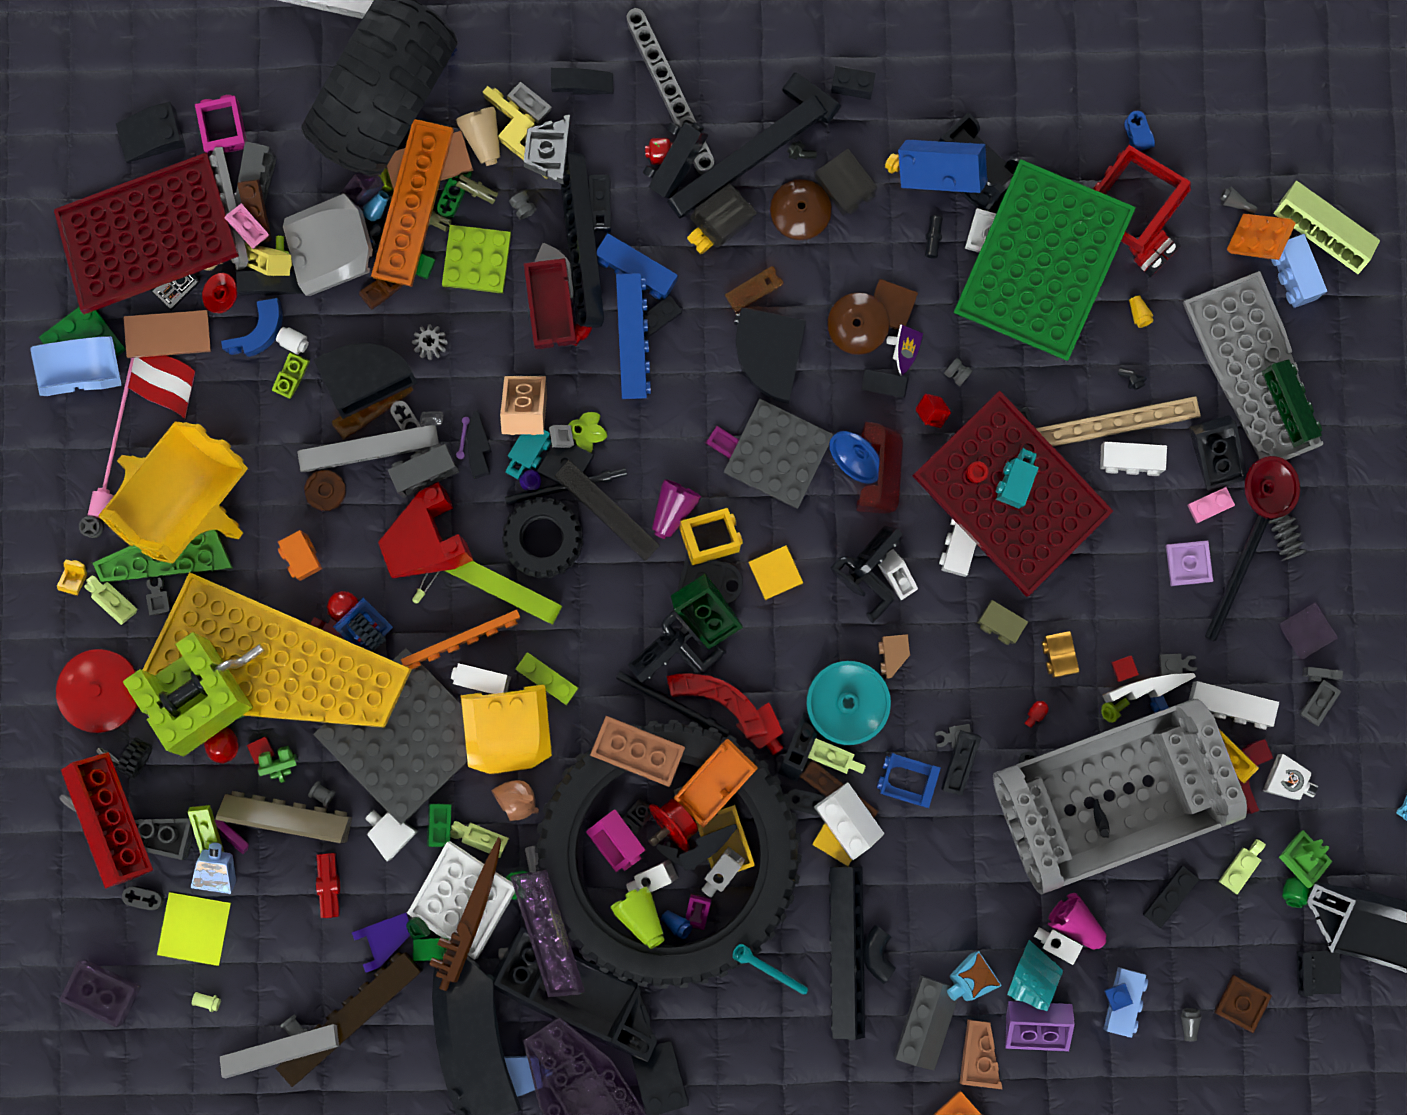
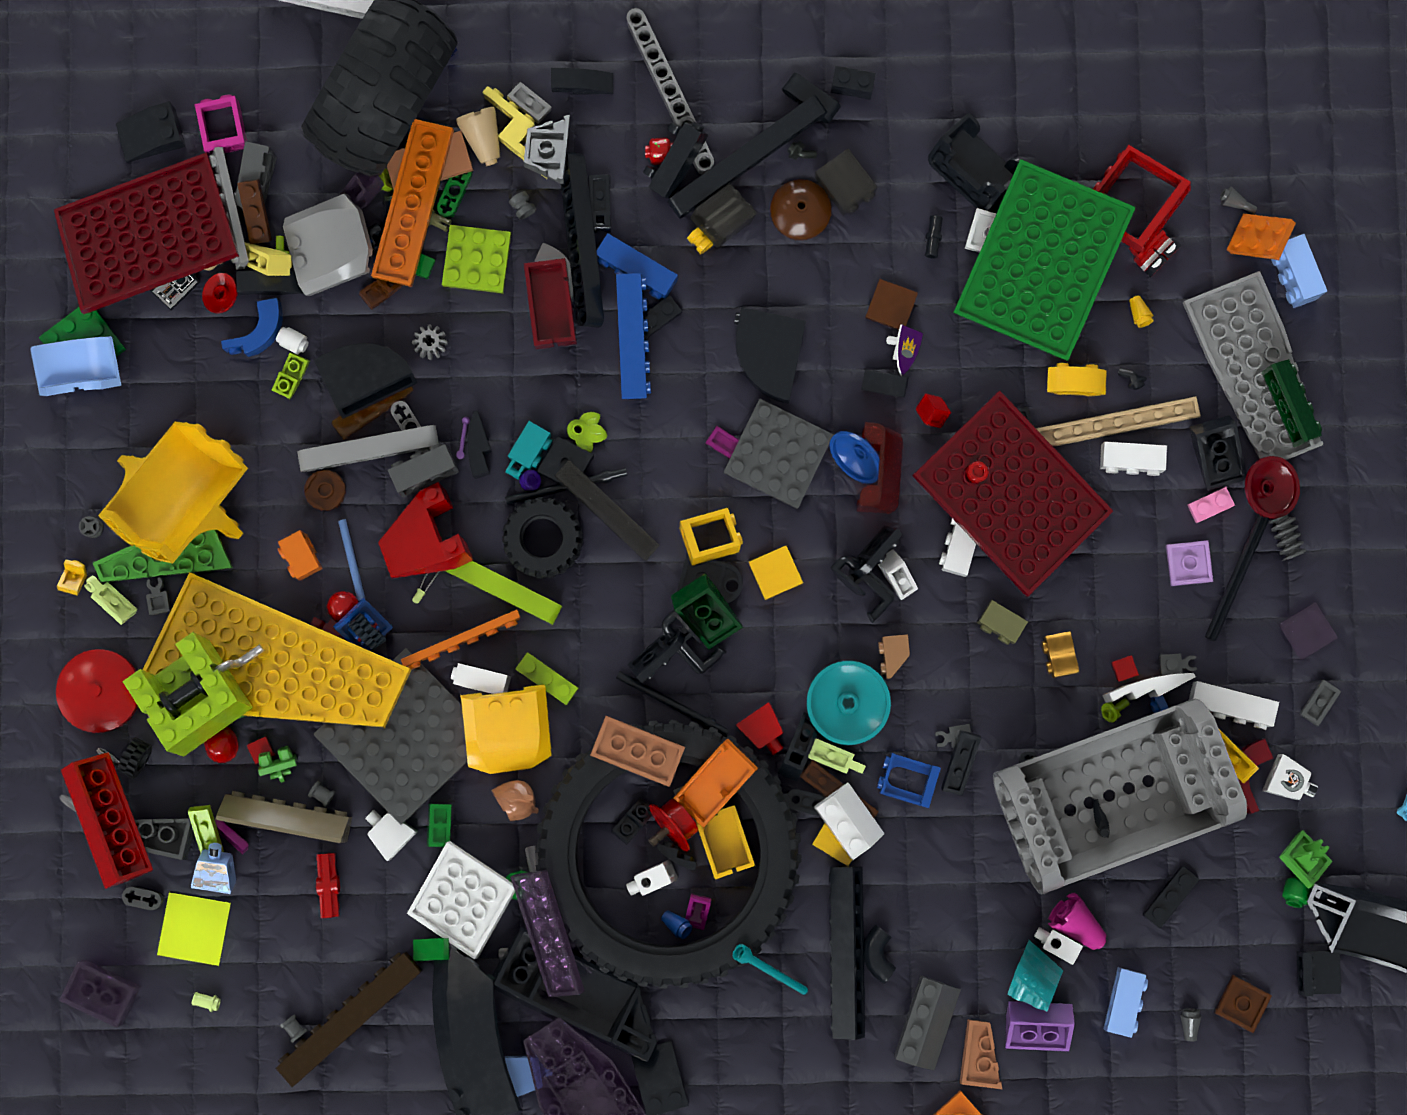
(159, 381): flag -> none
(167, 334): nougat tile -> none
(246, 226): bright pink plate -> none
(279, 1051): light grey tile -> none
(351, 559): none -> medium blue bar
(374, 207): dark azure cone -> none
(384, 939): dark purple flag -> none
(417, 928): dark green tile -> none
(431, 418): clear tile -> none
(467, 928): reddish brown piece -> none
(476, 189): olive pin -> none
(477, 837): yellowish green plate -> none
(523, 405): light nougat brick -> none
(561, 436): light grey plate -> none
(581, 332): red cylinder -> none
(616, 841): dark pink window -> none
(640, 916): lime cone -> none
(672, 507): magenta cone -> none
(706, 847): black slope -> none
(722, 693): red tile -> none
(727, 866): light grey torso -> none
(753, 289): clear orange plate -> none
(873, 325): reddish brown dish -> none
(892, 163): yellow plate -> none
(943, 166): blue brick -> none
(963, 373): dark grey wheel -> none
(972, 978): torso -> none
(1017, 480): teal brick -> none
(1037, 713): red cylinder -> none
(1076, 380): none -> yellow brick
(1118, 996): blue plate -> none
(1139, 135): blue piece -> none
(1242, 867): yellowish green plate -> none
(1317, 674): dark grey plate -> none
(1327, 227): yellowish green brick -> none

